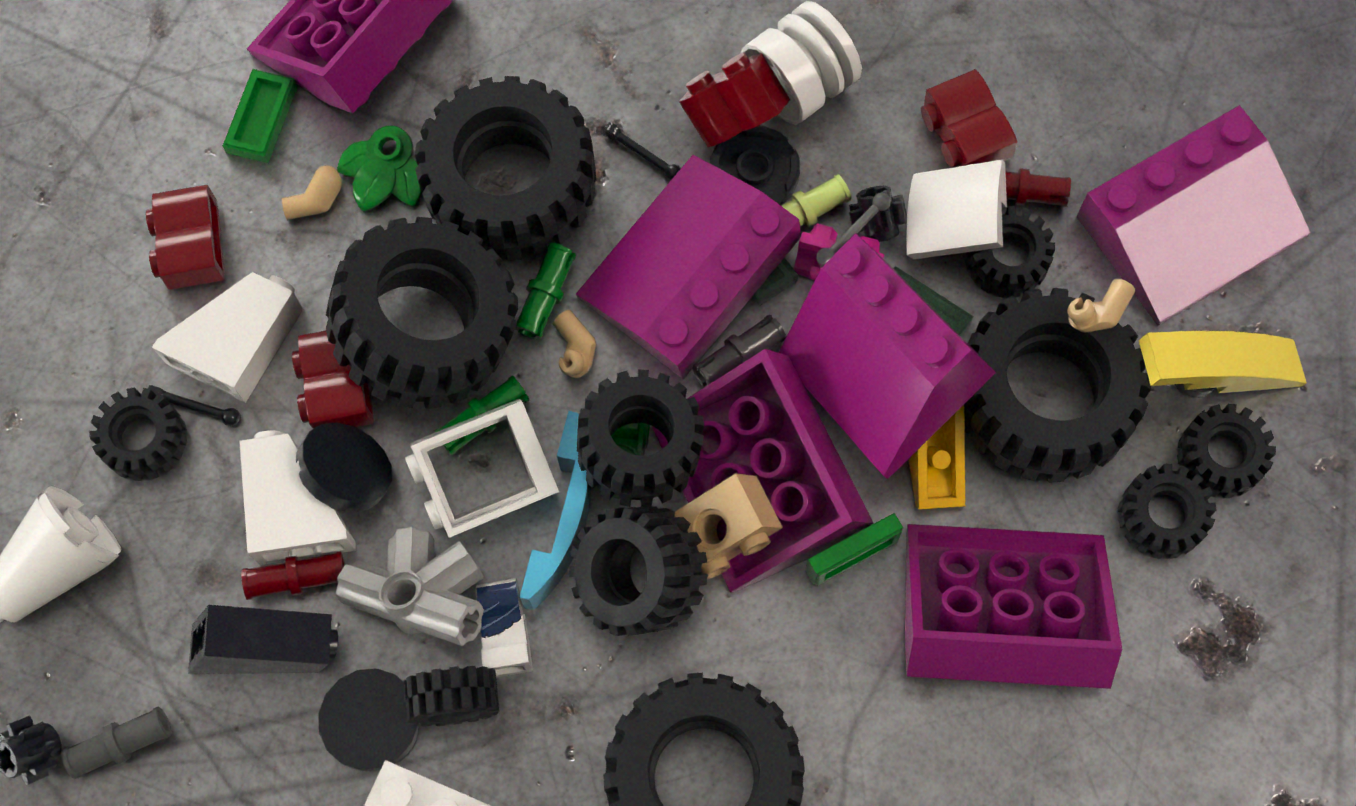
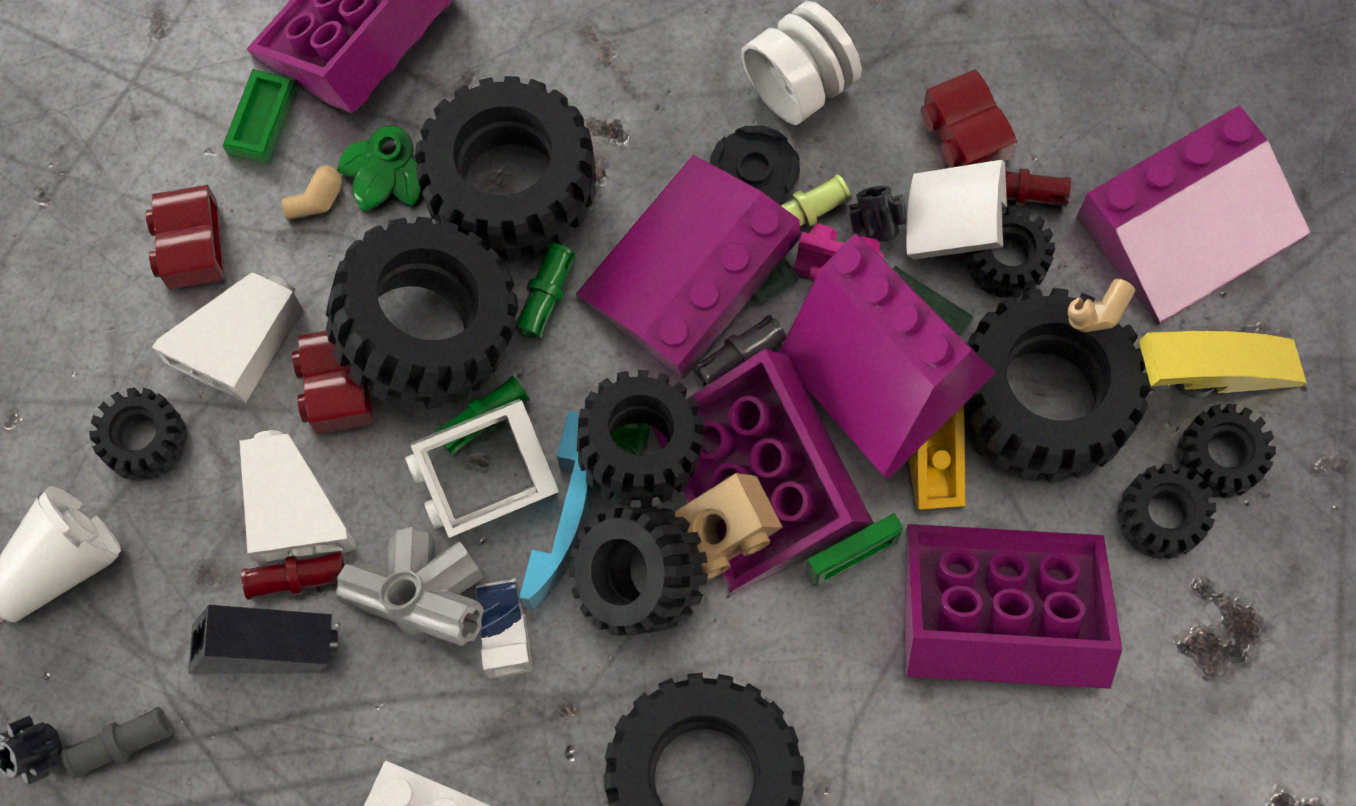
(228, 416): black hinge -> none
(344, 467): black tile -> none
(366, 720): black tile -> none
(451, 696): black tyre -> none
(579, 347): tan arm -> none
(614, 133): black hinge -> none
(733, 99): dark red brick -> none
(879, 203): dark grey hinge -> none

